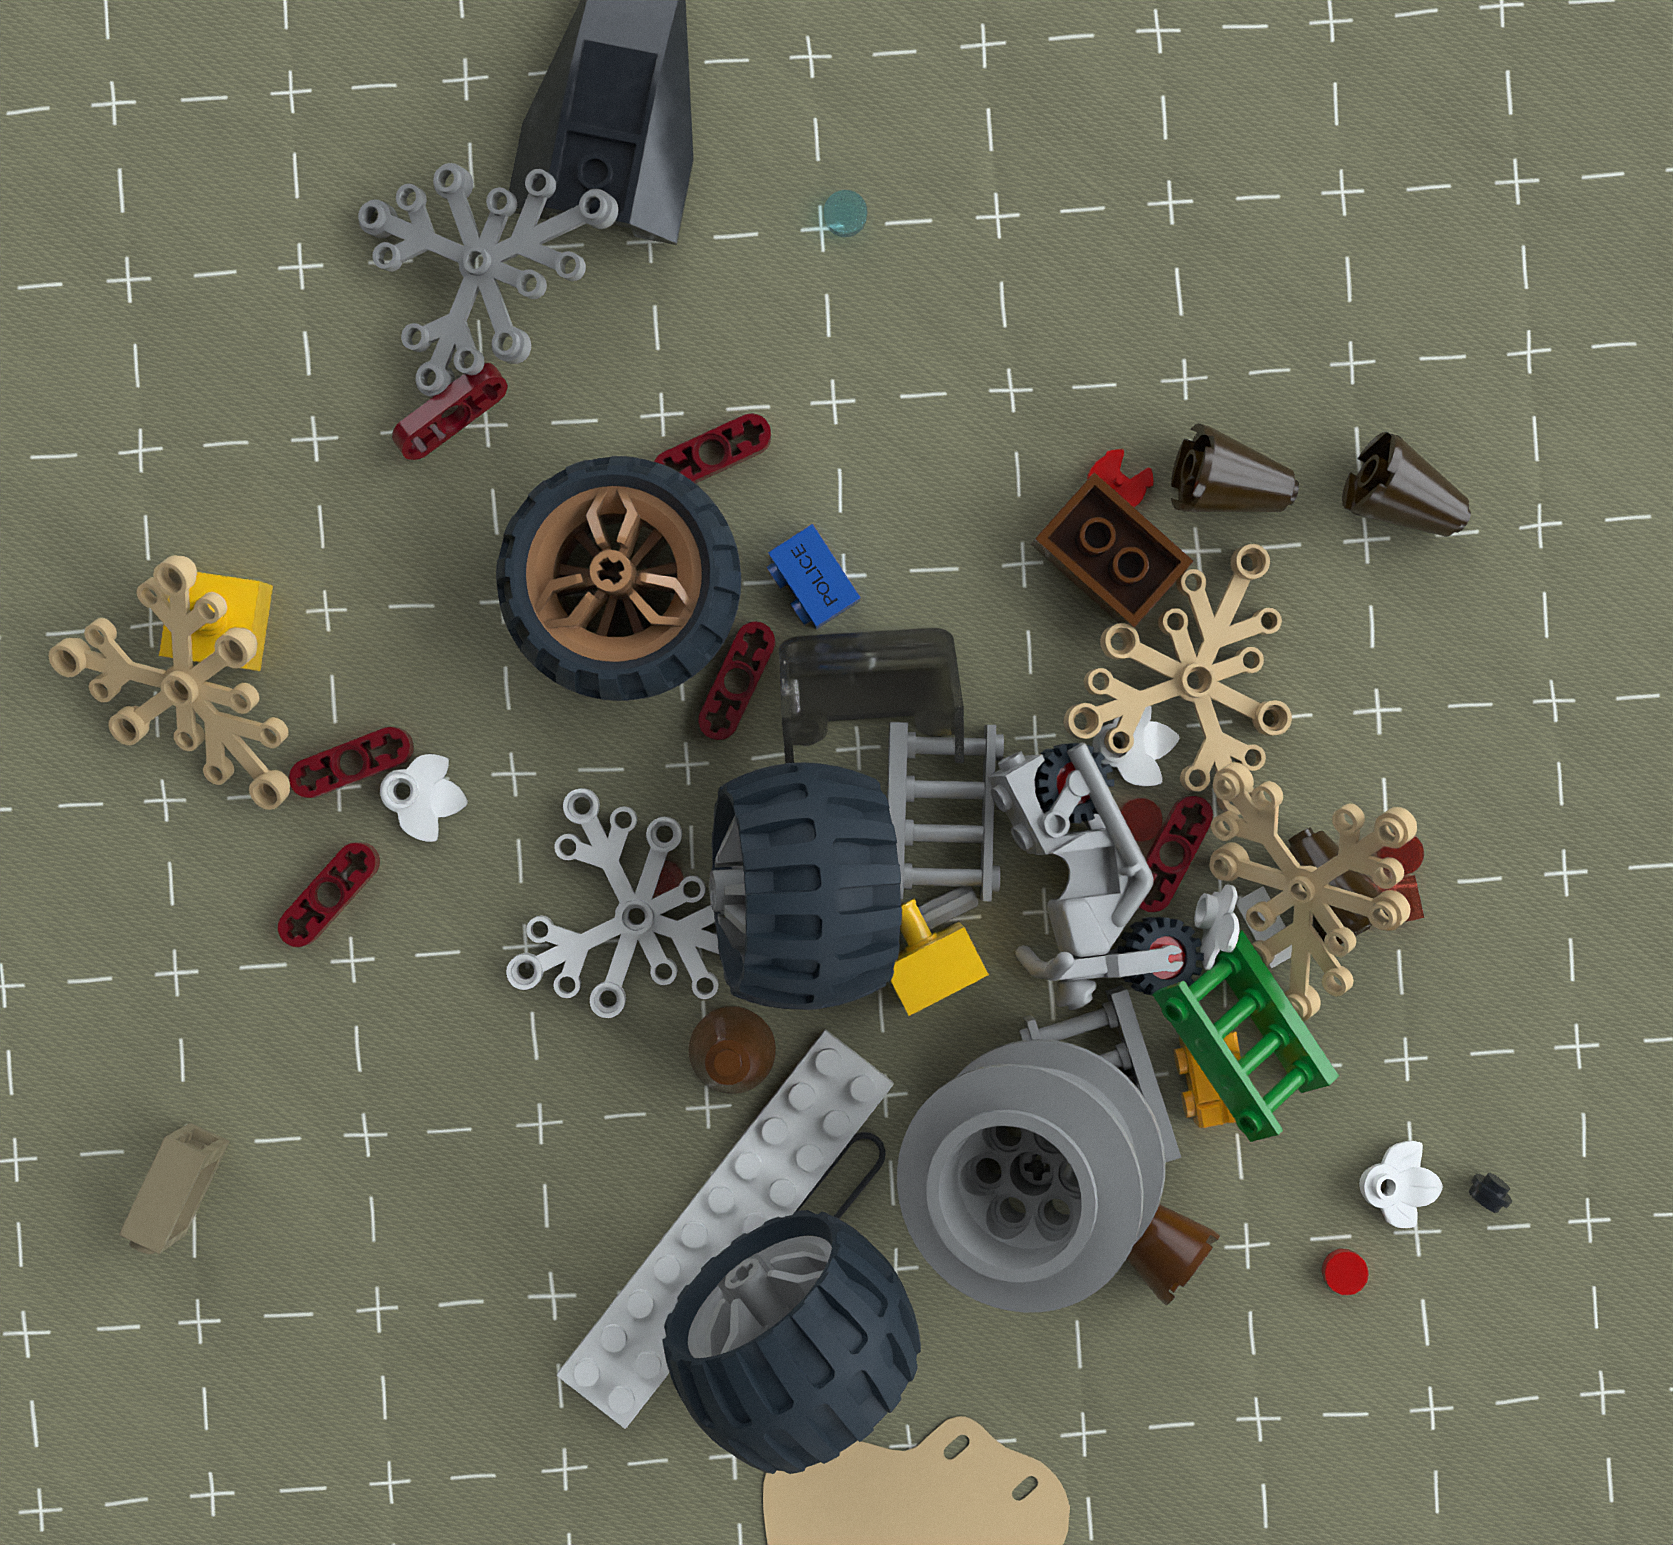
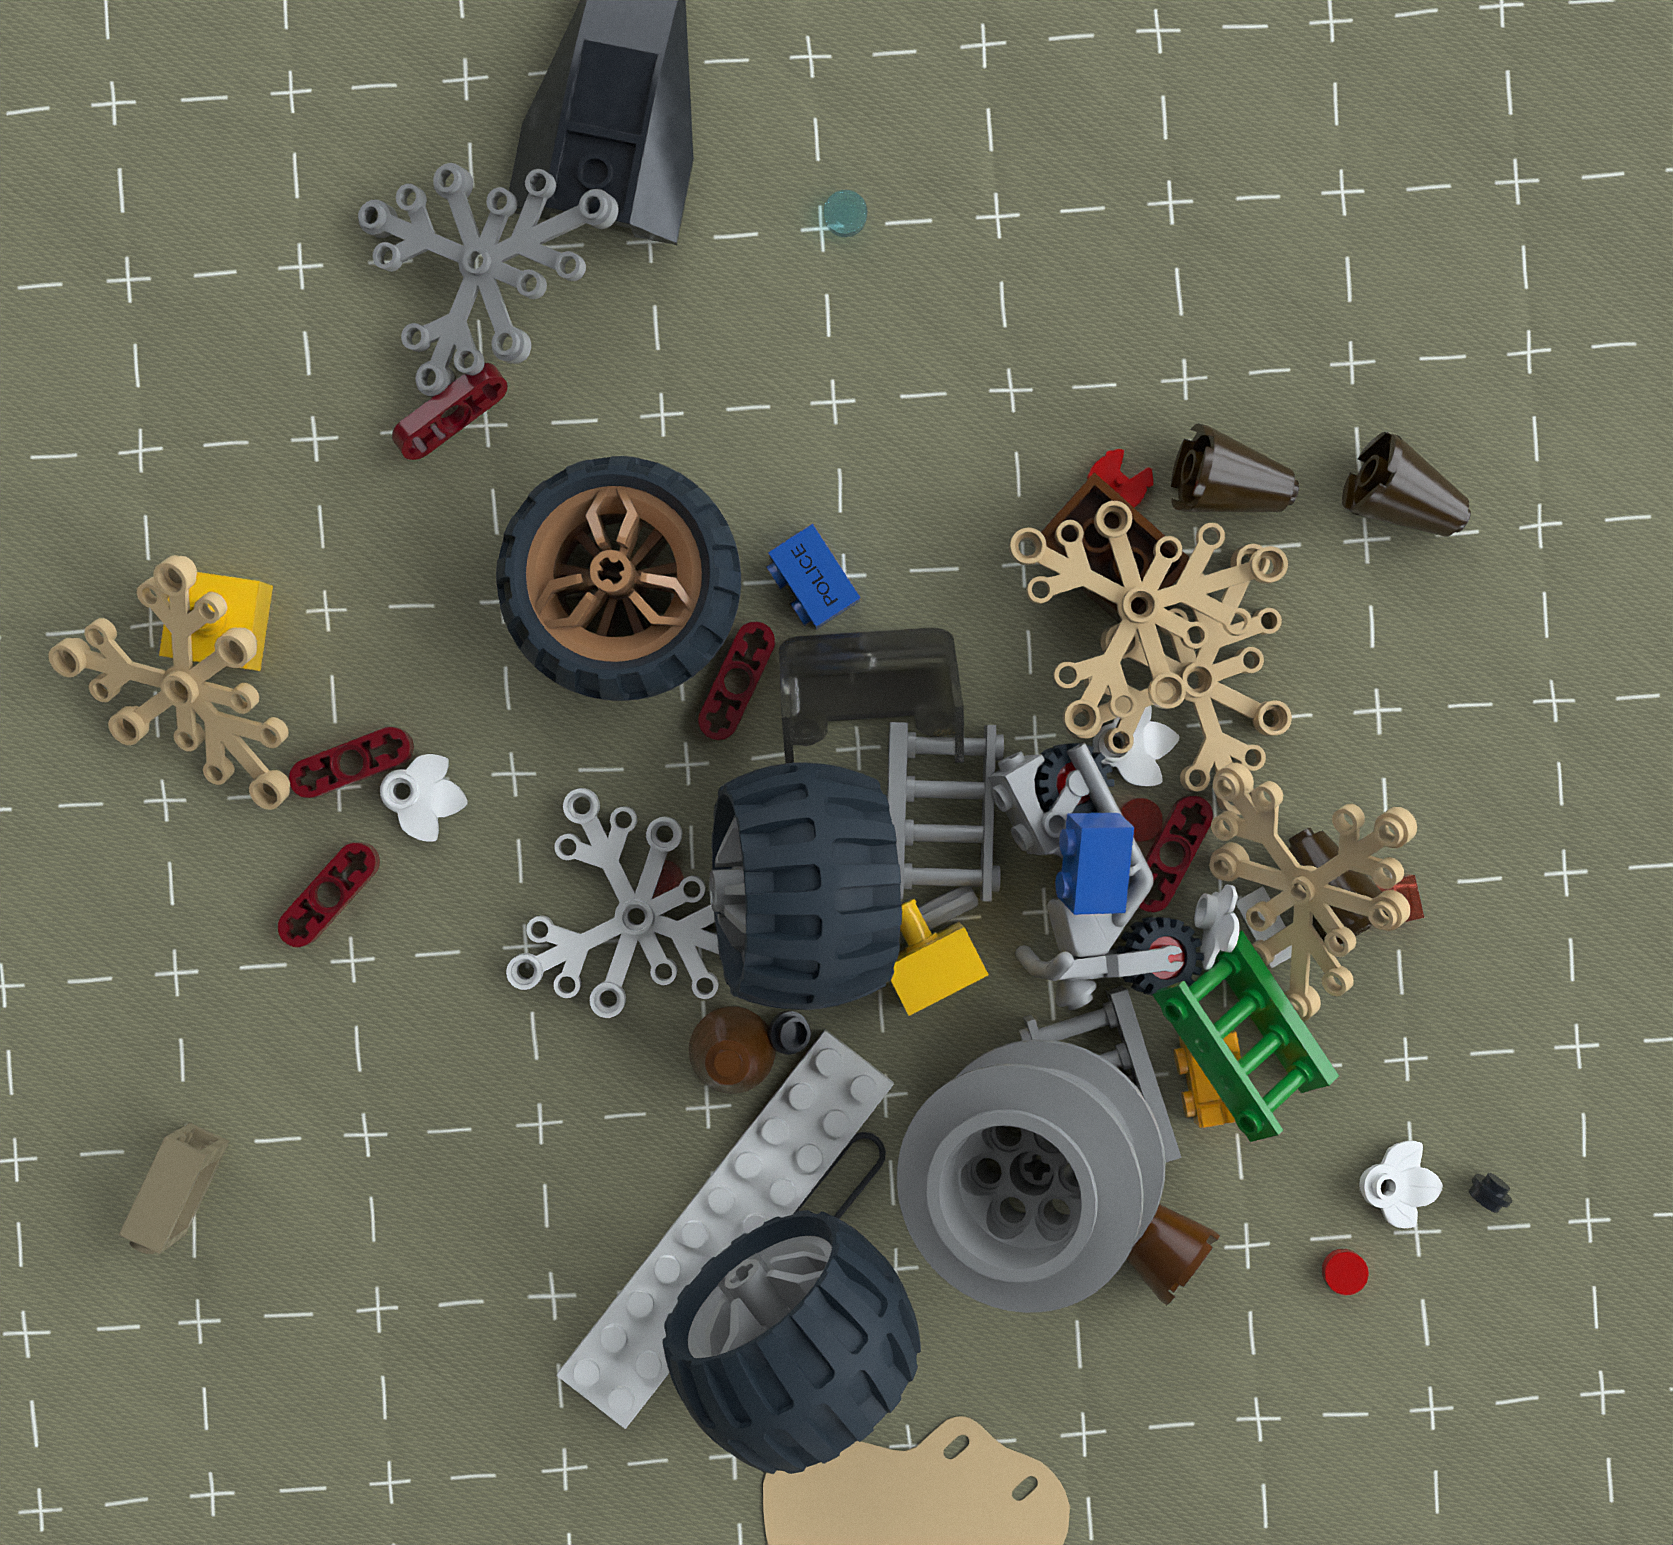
(737, 428): dark red beam -> none
(789, 1032): none -> black plate
(1095, 863): none -> blue brick
(1190, 590): none -> tan plant
(1409, 855): clear red tile -> none

